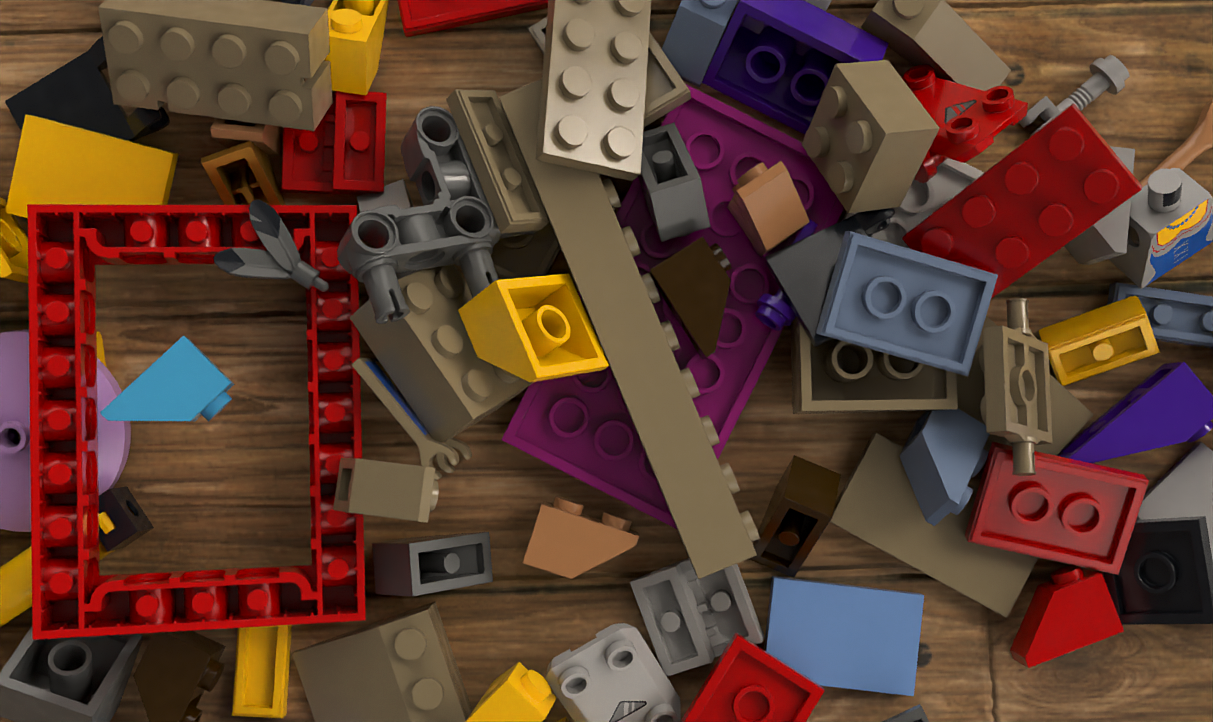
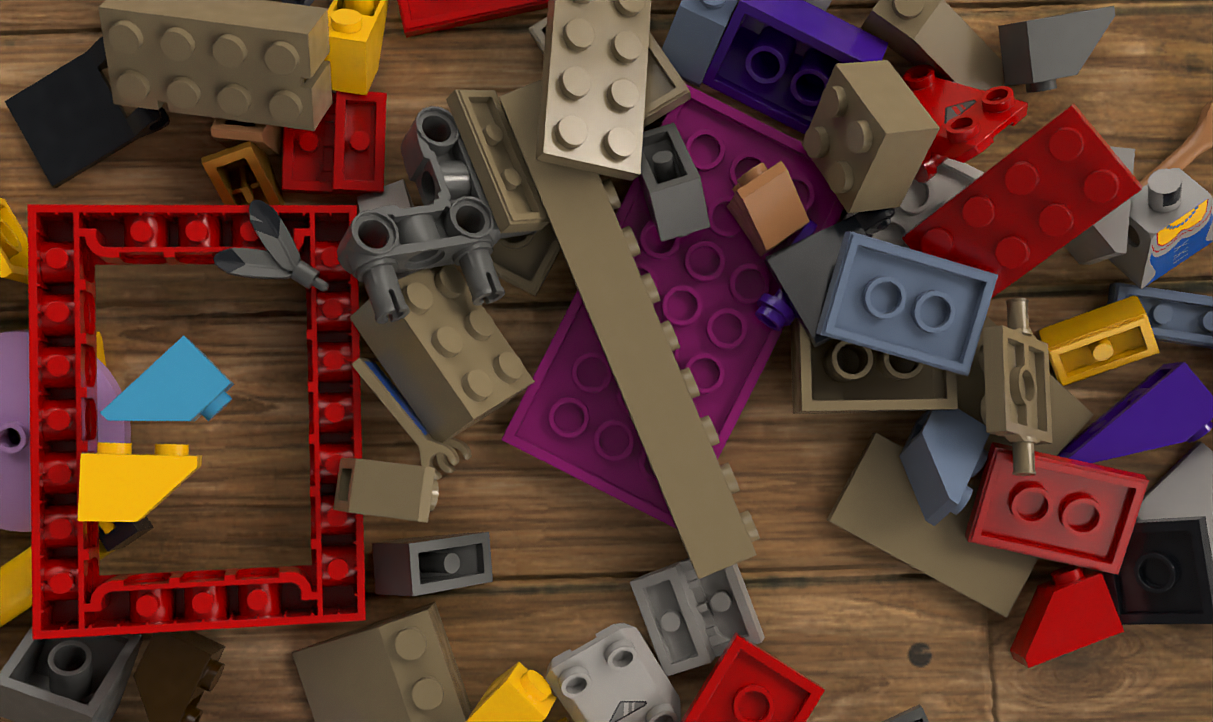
(85, 167): yellow tile -> none
(129, 485): none -> yellow slope
(262, 671): yellow tile -> none
(533, 328): yellow slope -> none
(574, 542): medium nougat slope -> none
(696, 291): dark brown slope -> none
(796, 516): dark brown slope -> none
(846, 634): medium blue tile -> none
(1050, 47): none -> dark grey slope
(1107, 76): light grey hinge -> none

